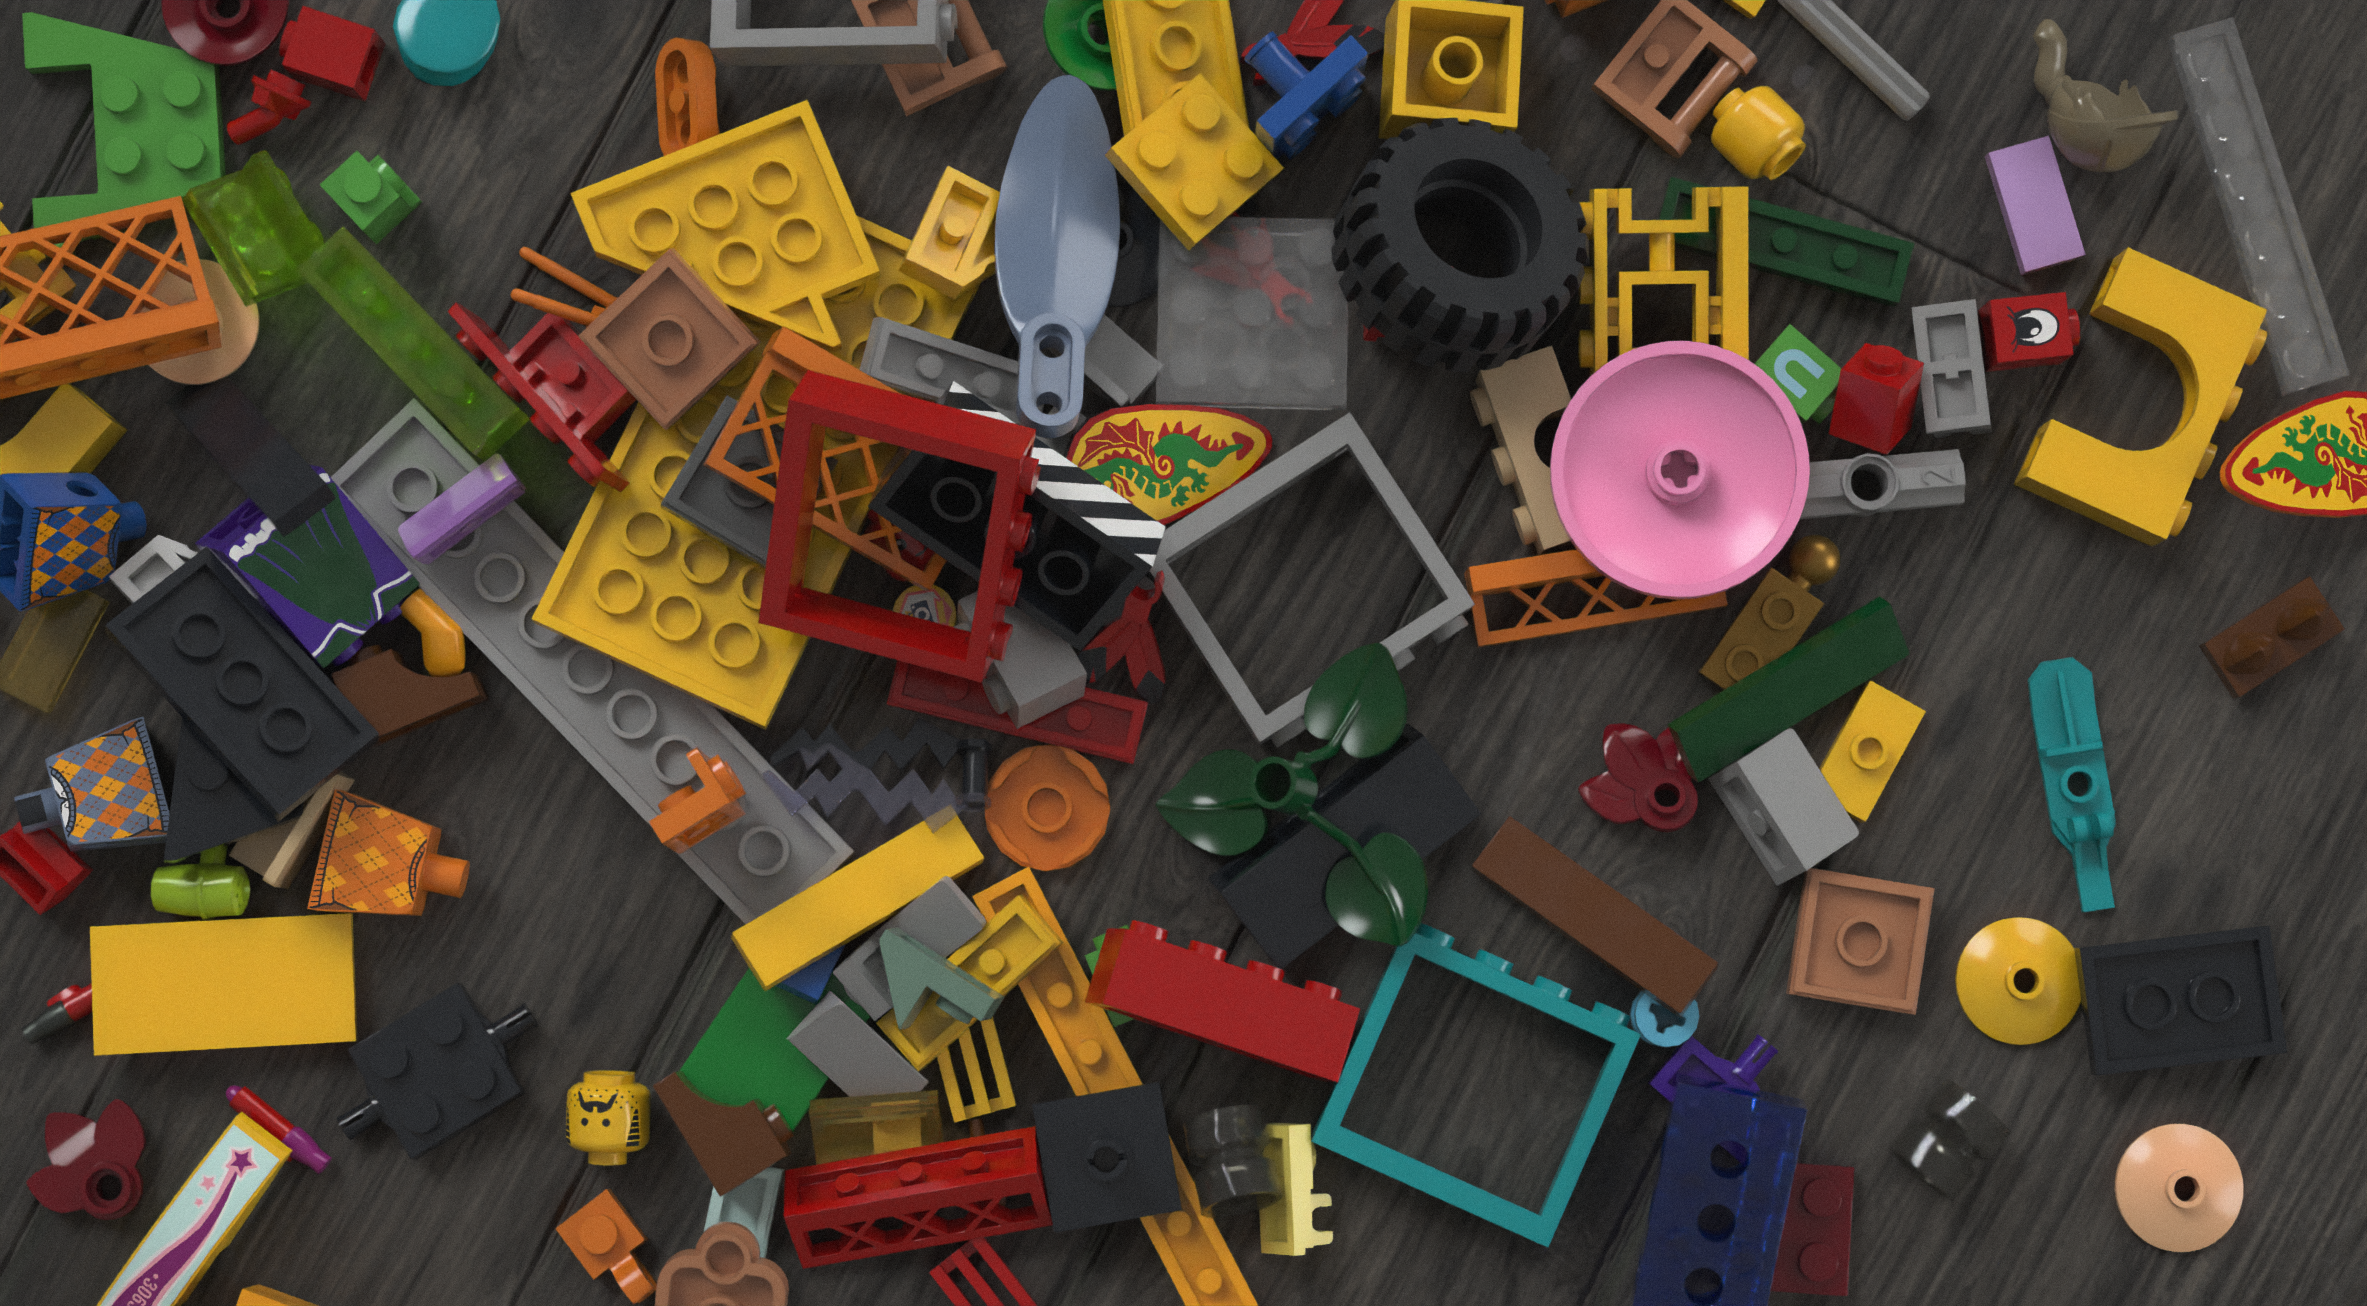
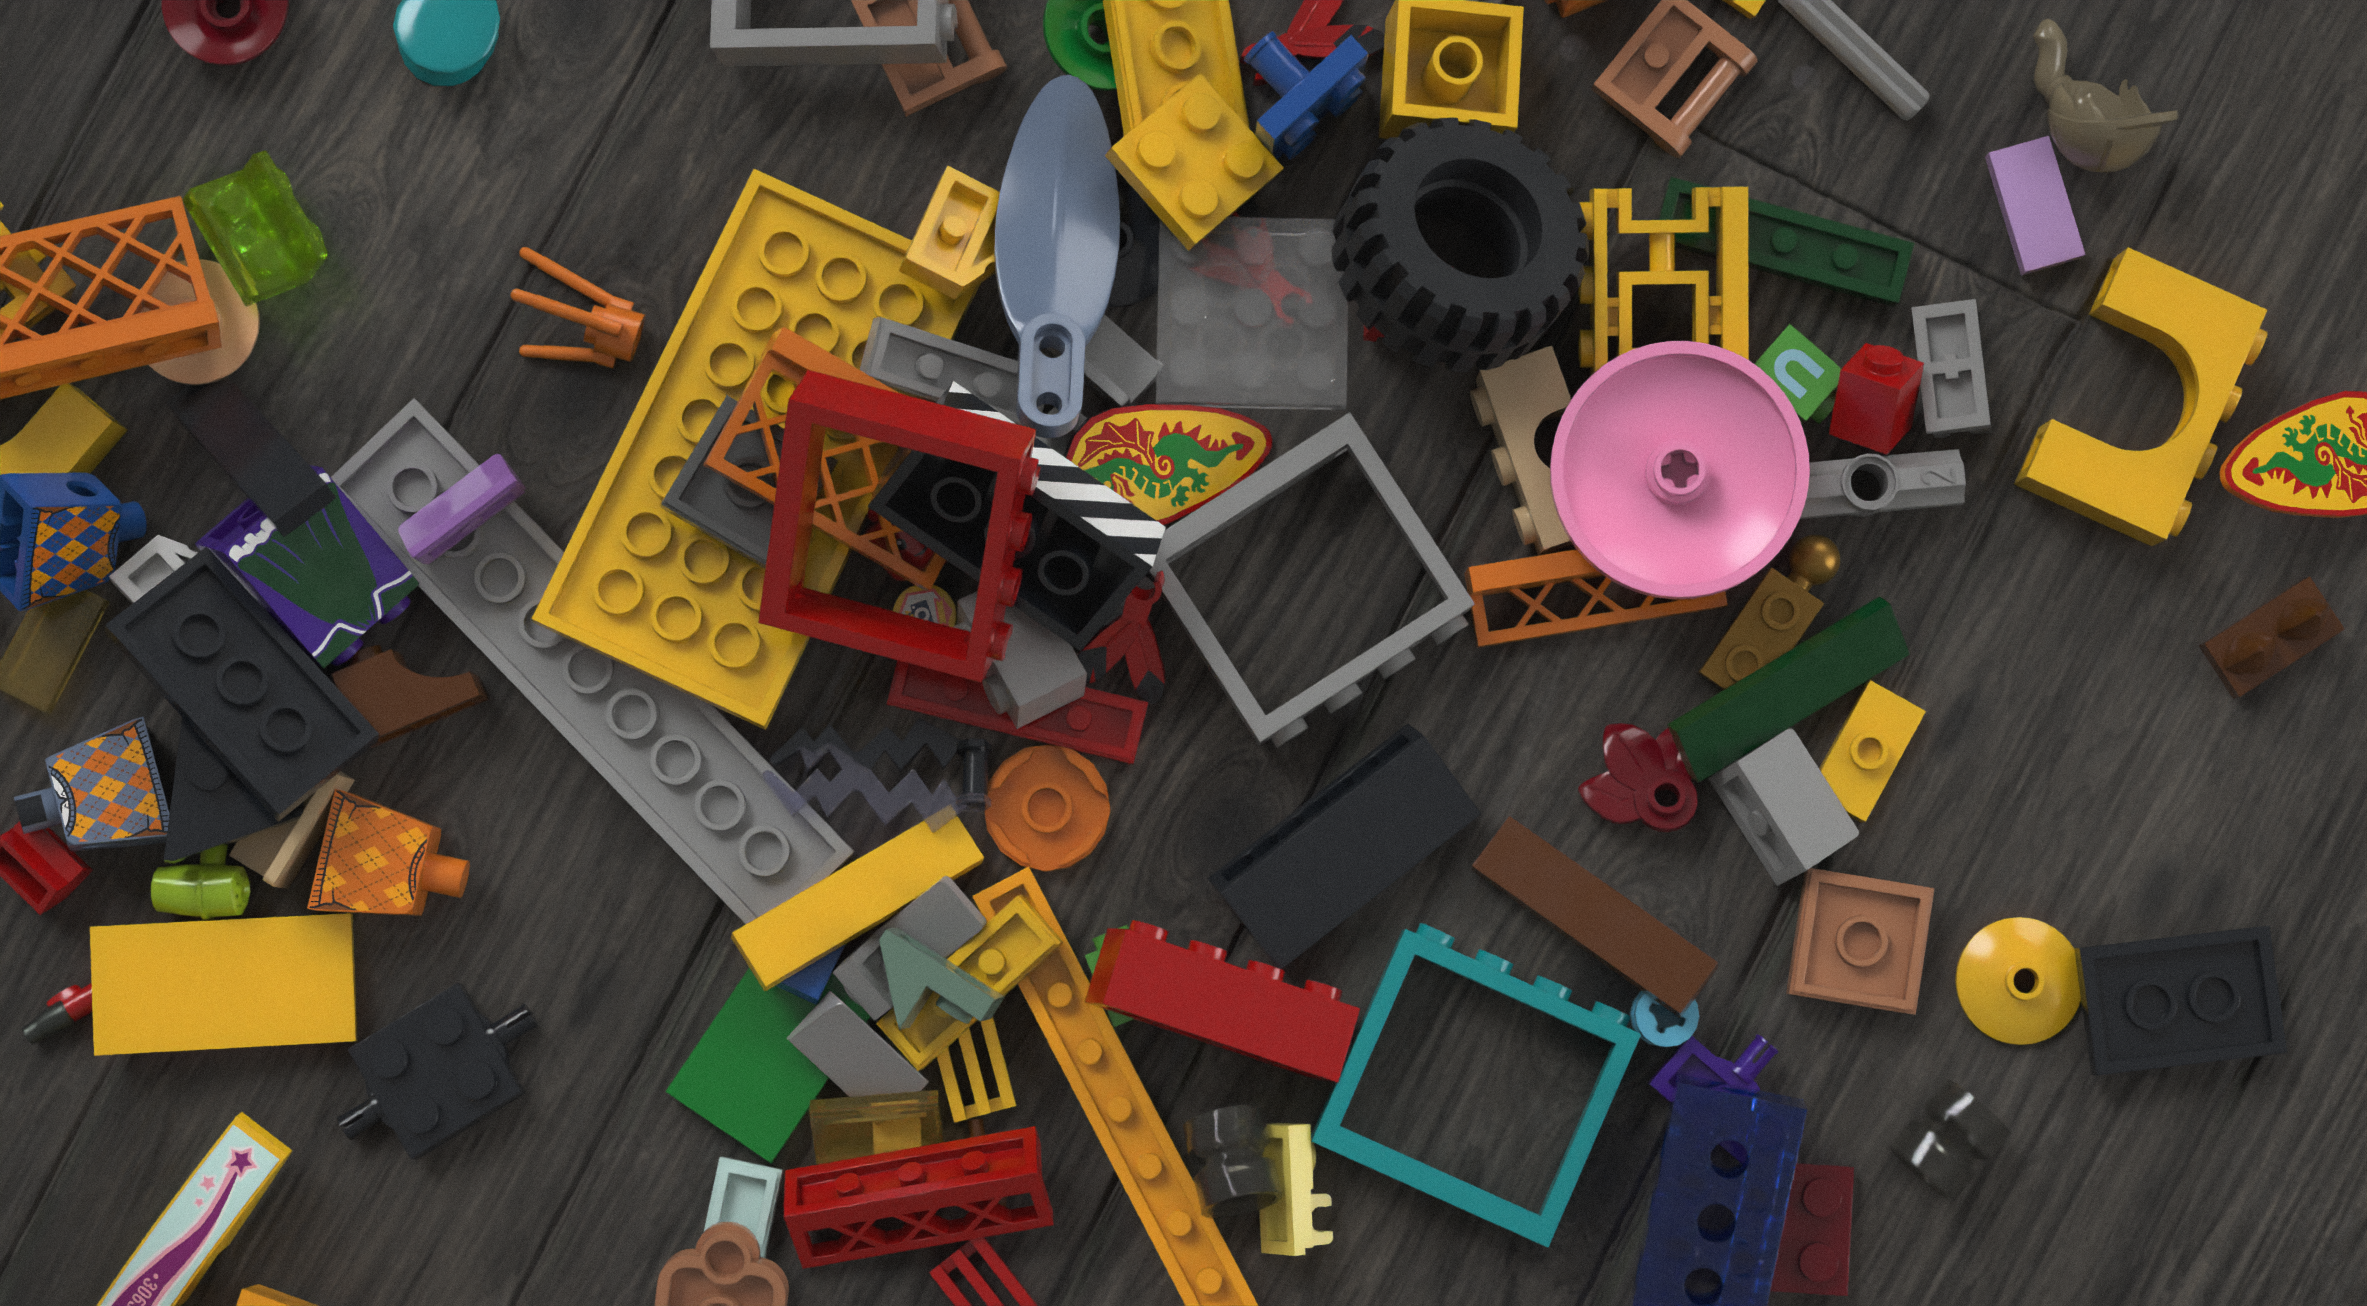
(85, 1155): dark red plate -> none
(152, 116): bright green wing -> none
(278, 99): red plate -> none
(303, 1146): piece -> none
(331, 52): red brick -> none
(371, 195): bright green brick -> none
(413, 344): clear neon green brick -> none
(441, 636): light orange arm -> none
(562, 381): red bracket -> none
(605, 1240): orange plate -> none
(608, 1116): yellow head -> none
(669, 339): nougat plate -> none
(685, 94): orange plate -> none
(693, 816): orange bracket -> none
(726, 1139): reddish brown arch -> none
(750, 214): yellow wing -> none
(1106, 1157): black tile -> none
(1224, 795): dark green plant -> none
(1758, 132): yellow head -> none
(2028, 331): red brick -> none
(2068, 744): teal piece -> none
(2148, 1179): light nougat dish -> none
(2258, 206): clear plate -> none

